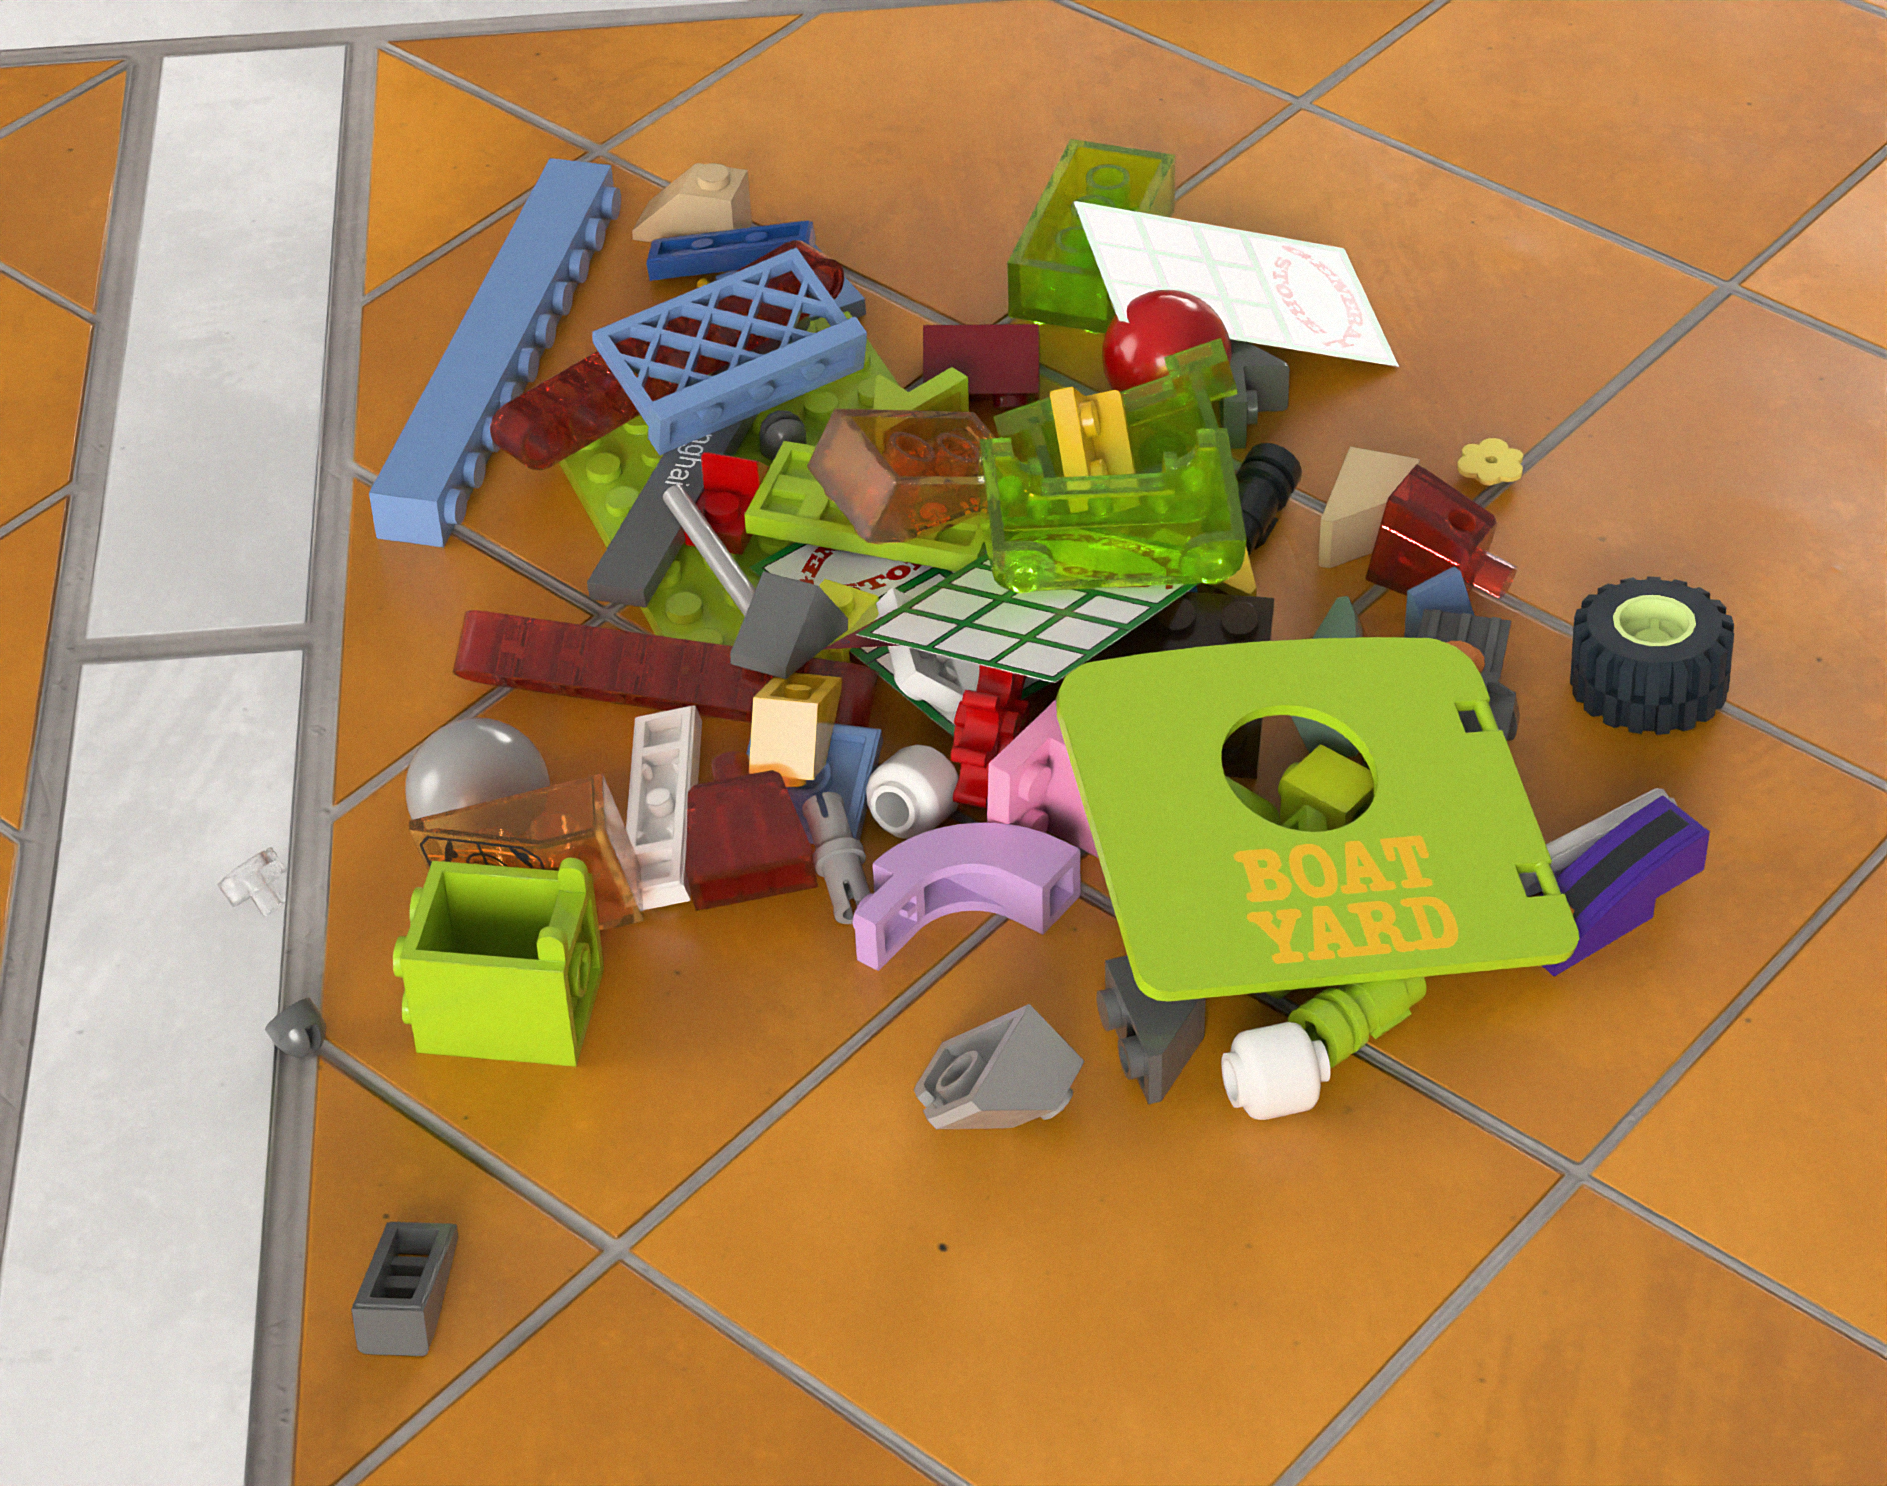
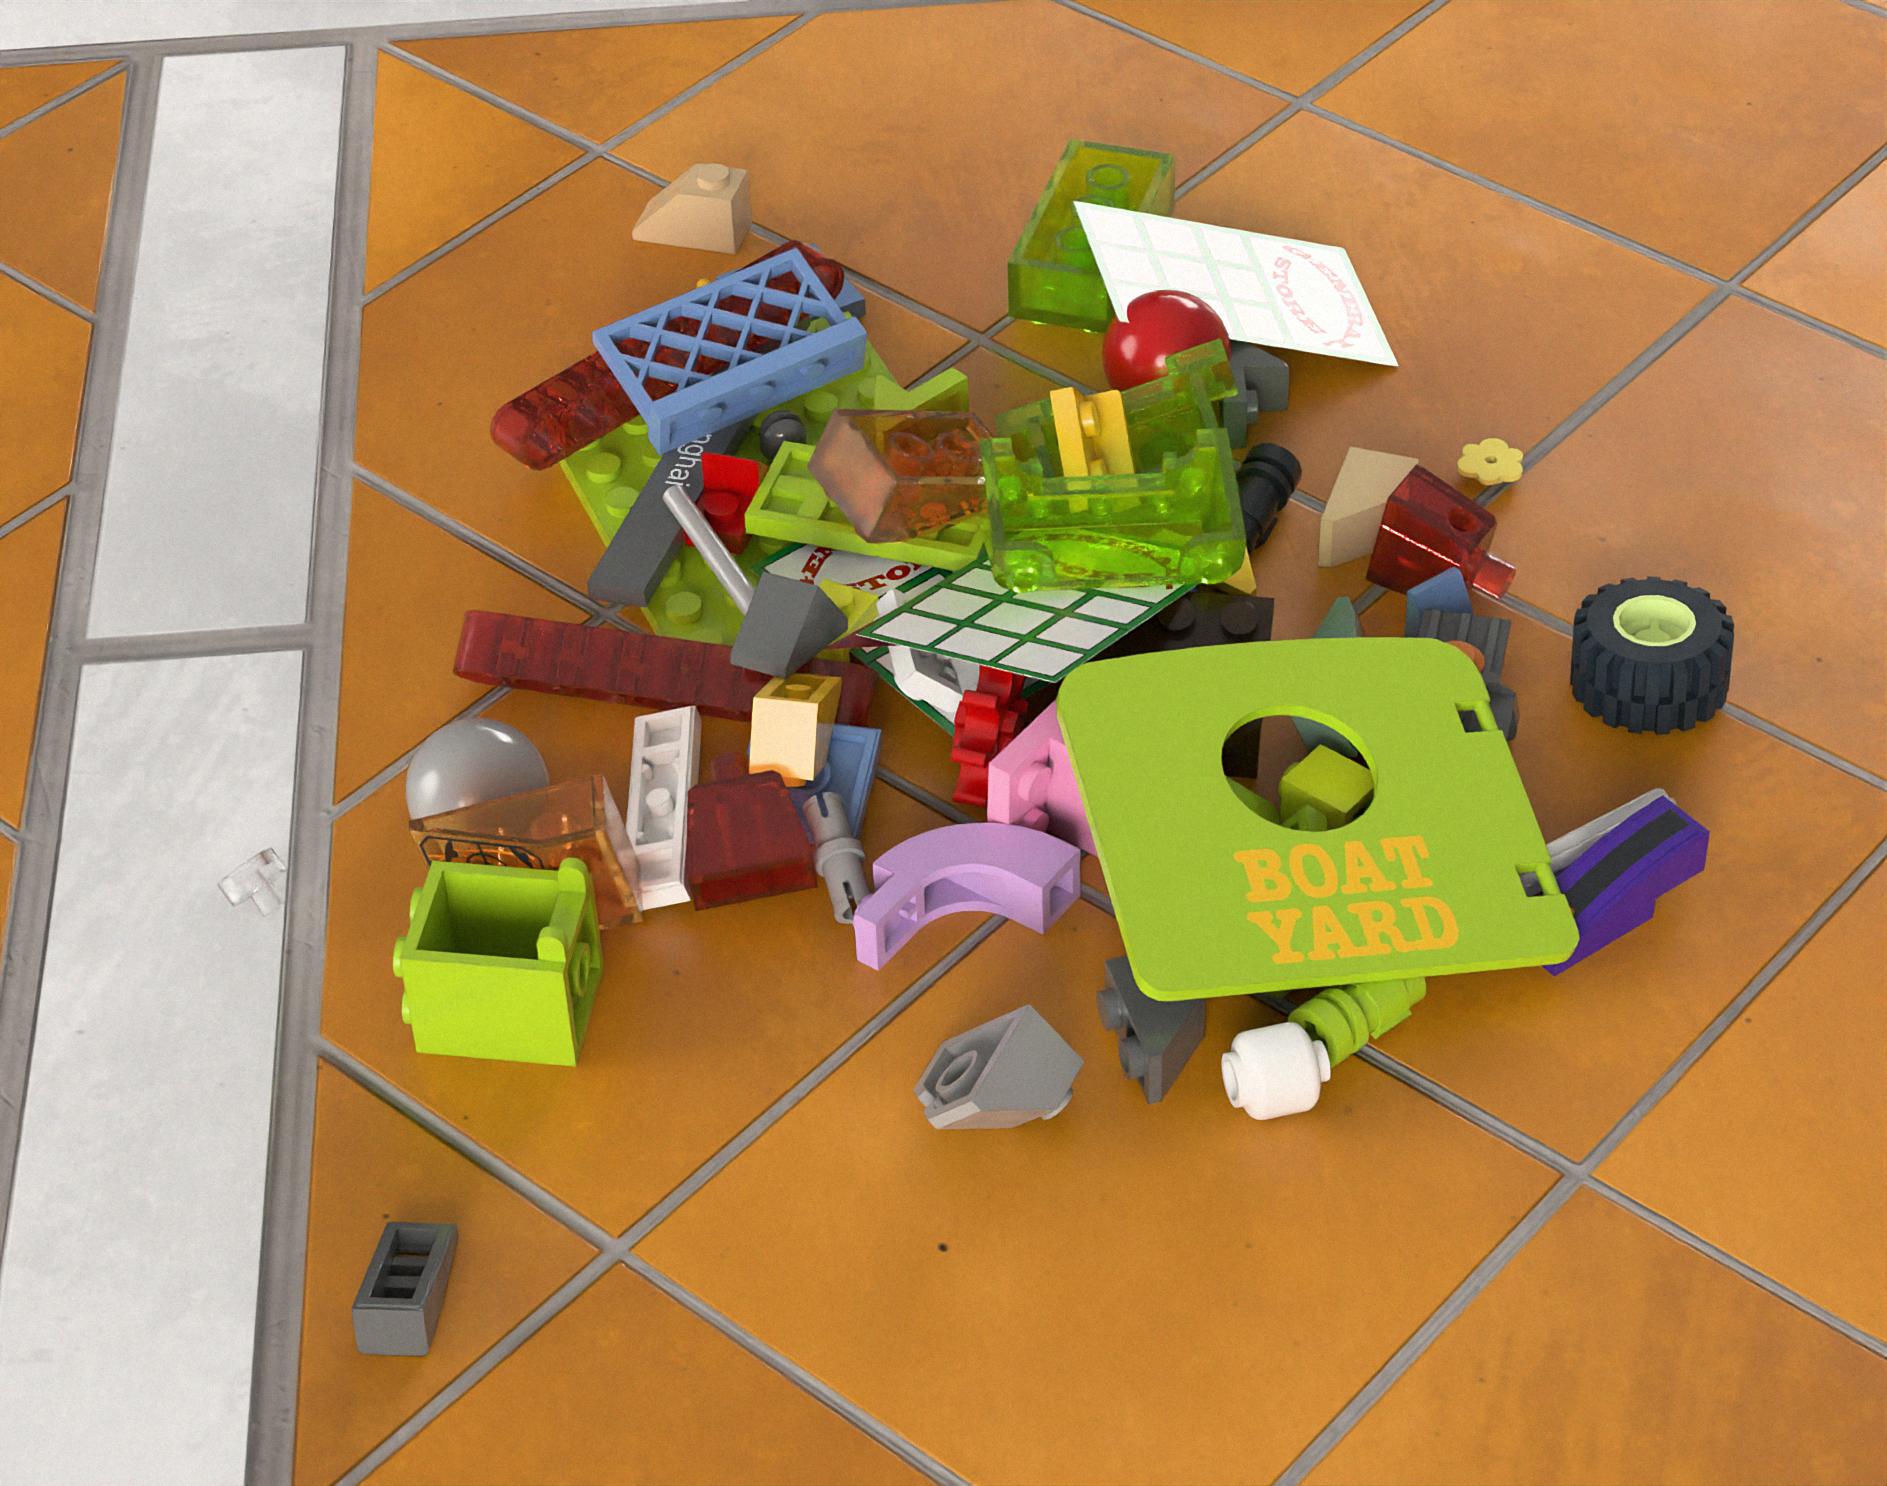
(298, 1029): dark grey hinge -> none
(493, 353): medium blue brick -> none
(721, 249): blue tile -> none
(912, 791): white head -> none
(996, 358): dark red slope -> none

